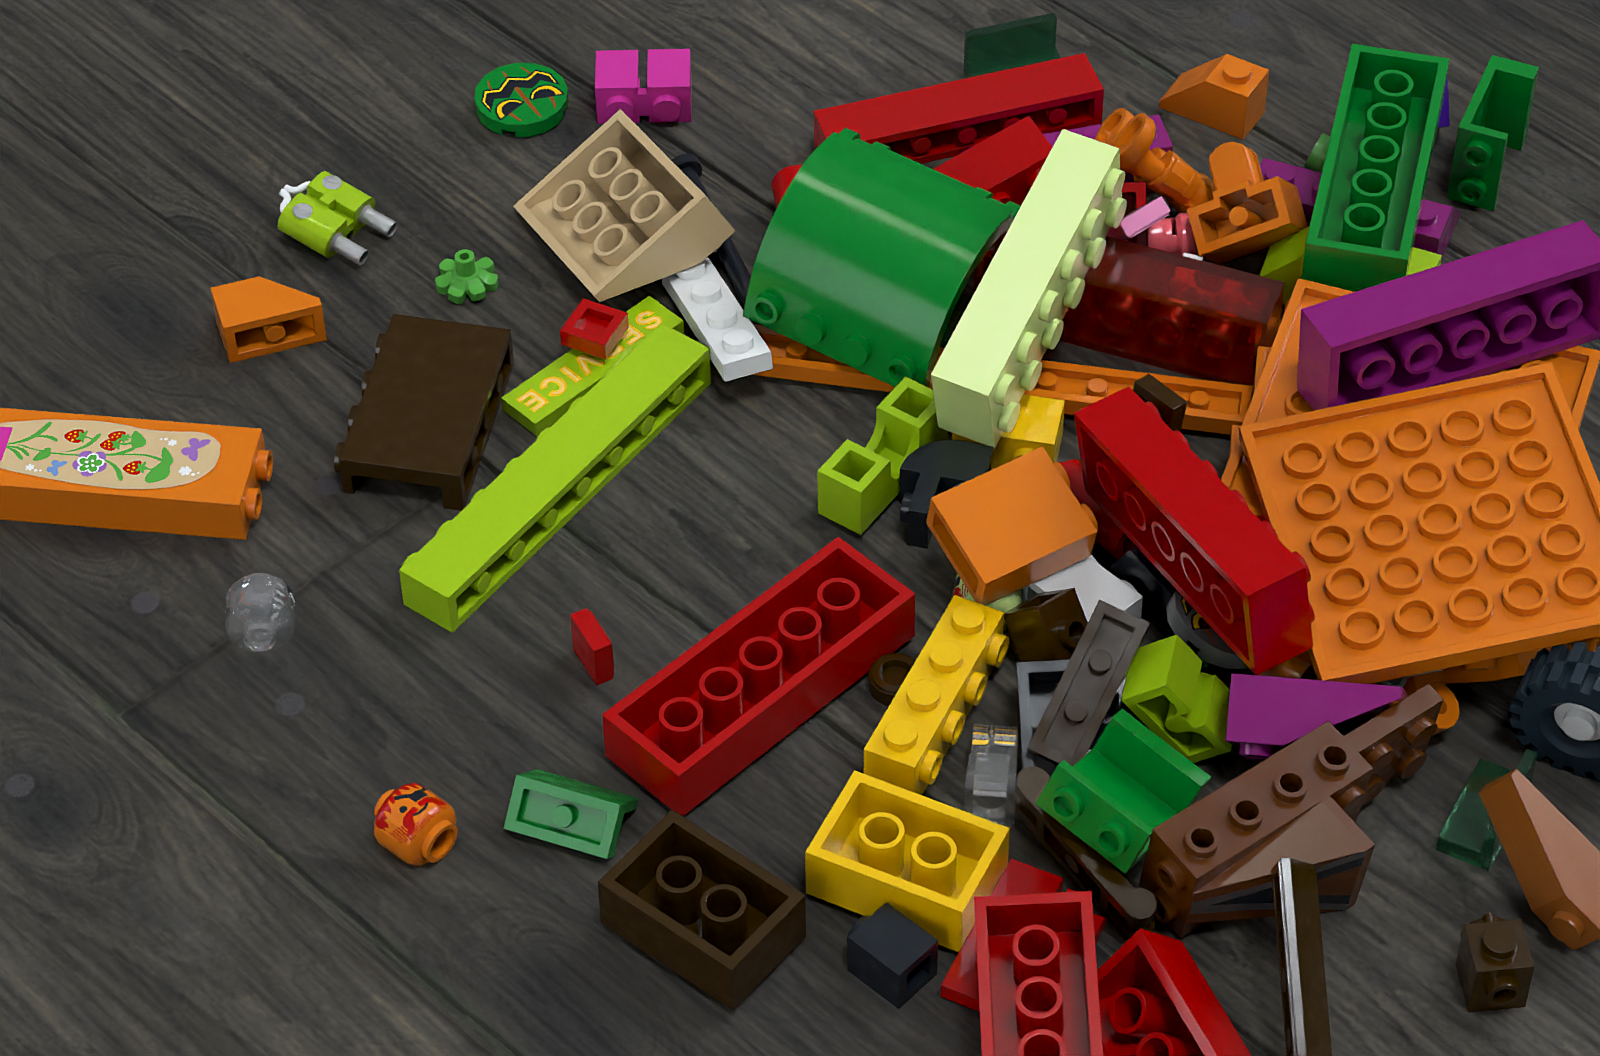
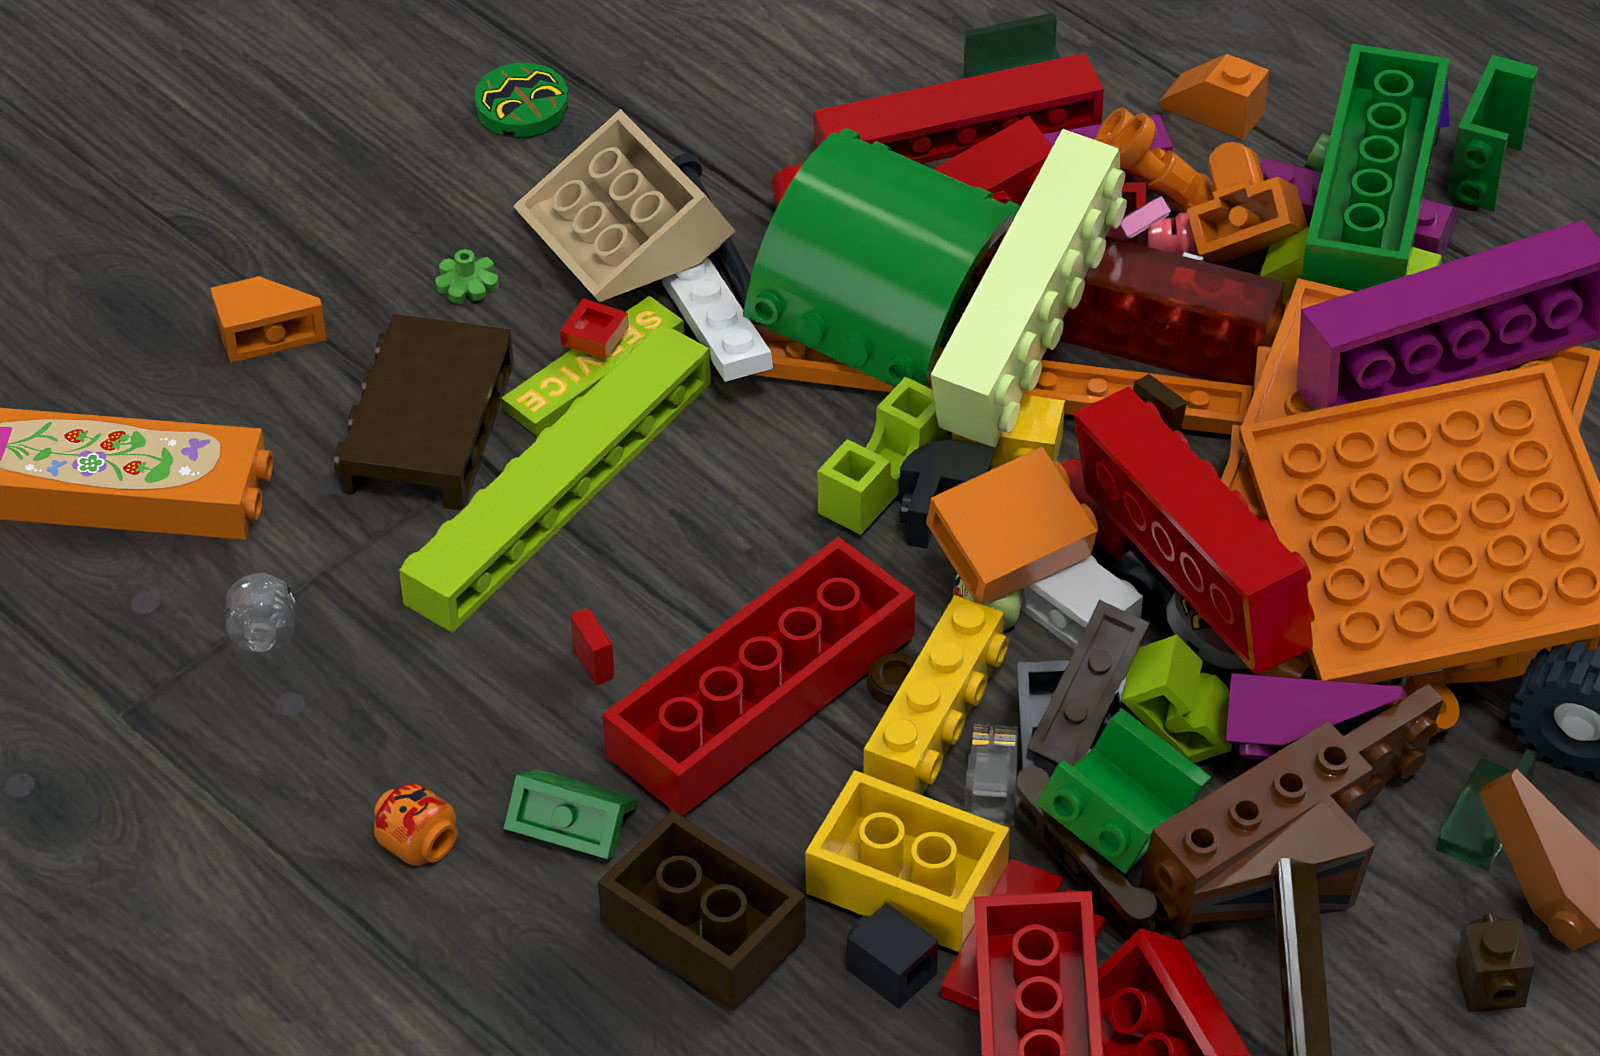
(330, 214): lime piece -> none
(667, 91): dark pink piece -> none
(1046, 626): dark brown brick -> none

